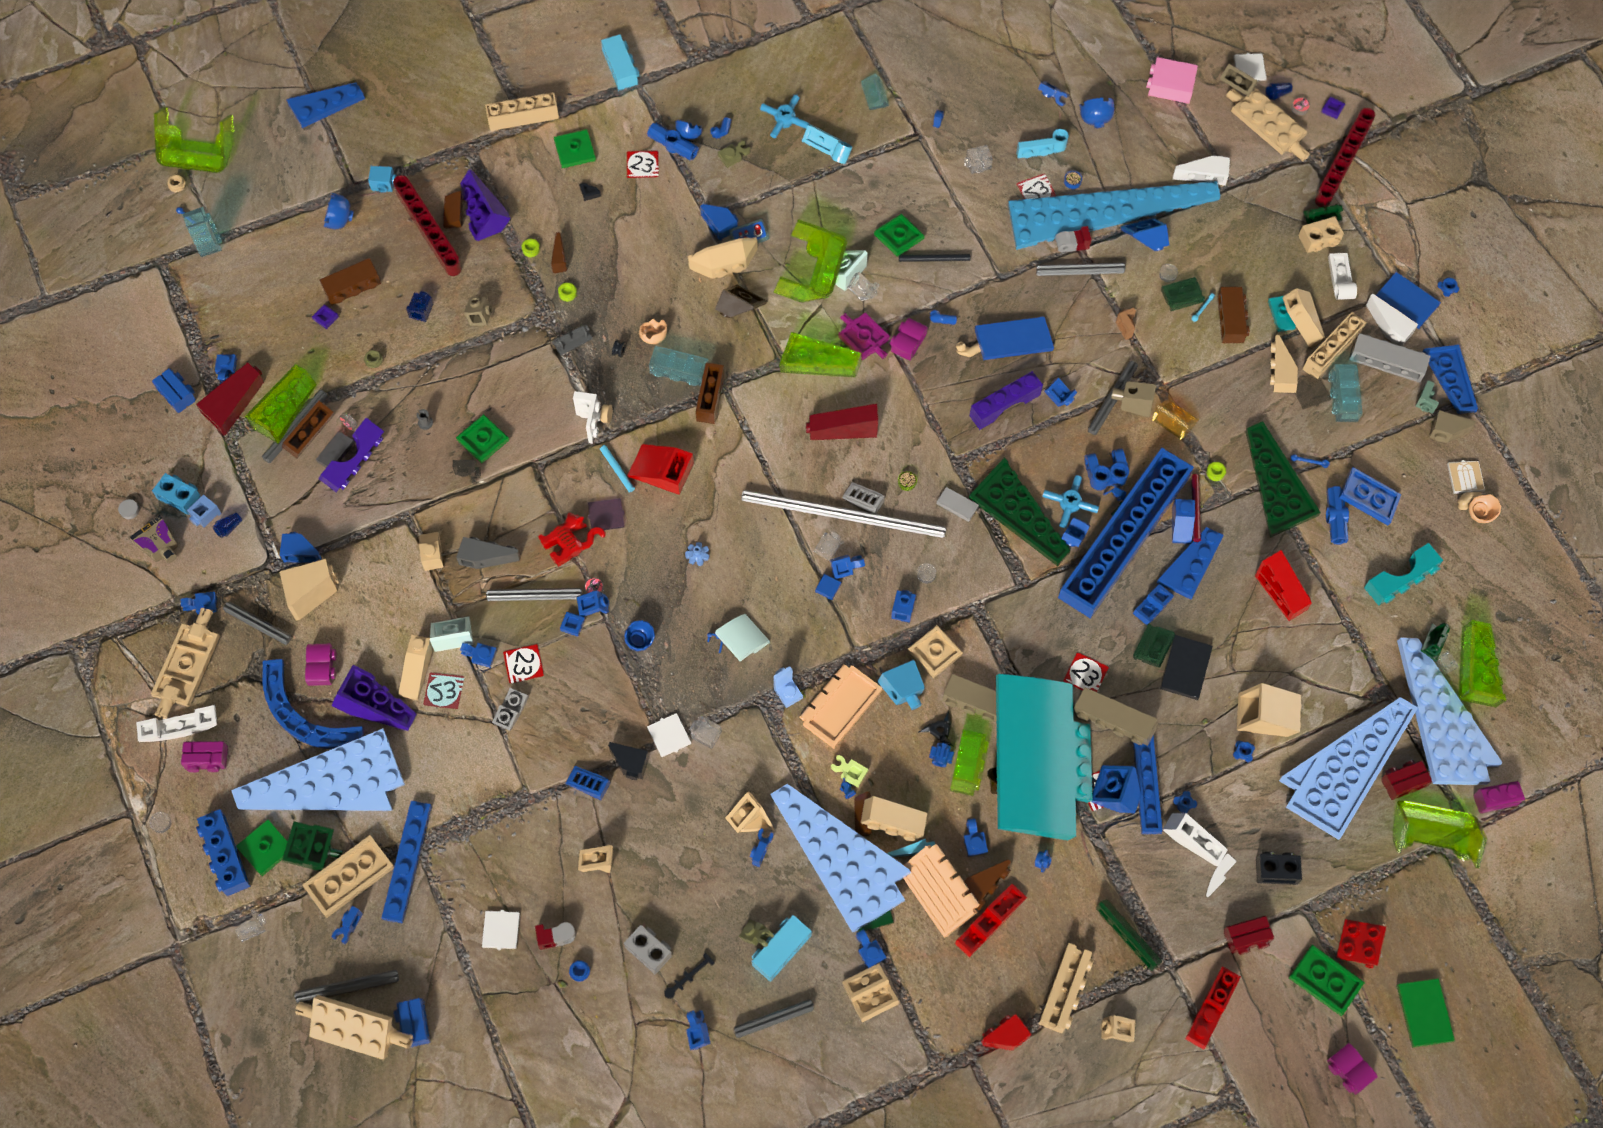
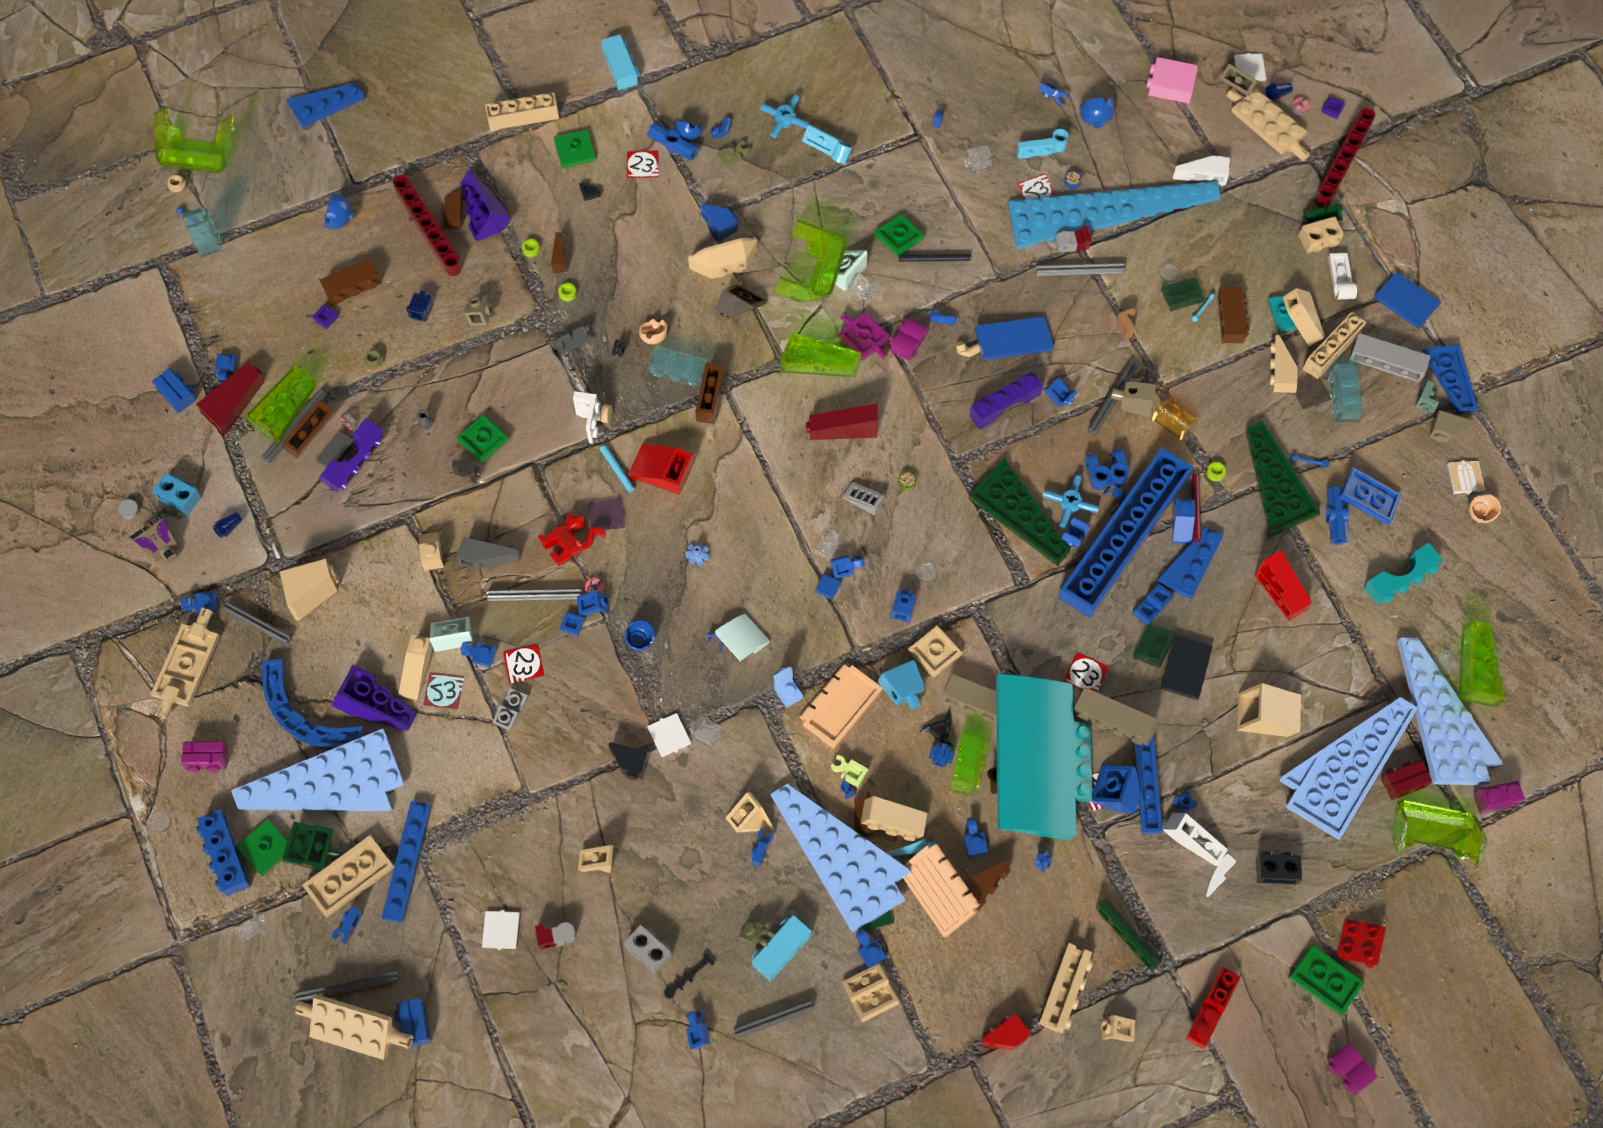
(177, 726): white slope -> none
(203, 511): medium blue brick -> none
(297, 549): blue slope -> none
(319, 664): magenta brick -> none
(381, 178): dark azure brick -> none
(579, 971): blue plate -> none
(599, 794): blue slope -> none
(750, 230): slope -> none
(843, 513): axle -> none
(874, 92): clear light blue slope -> none
(957, 504): light grey tile -> none
(990, 920): red slope -> none
(1149, 232): blue slope -> none
(1249, 748): blue plate -> none
(1249, 934): dark red brick -> none
(1392, 323): white slope -> none
(1425, 1013): green tile -> none
(1435, 640): dark green hinge -> none
(1448, 282): blue plate -> none
(1466, 498): tan arm -> none

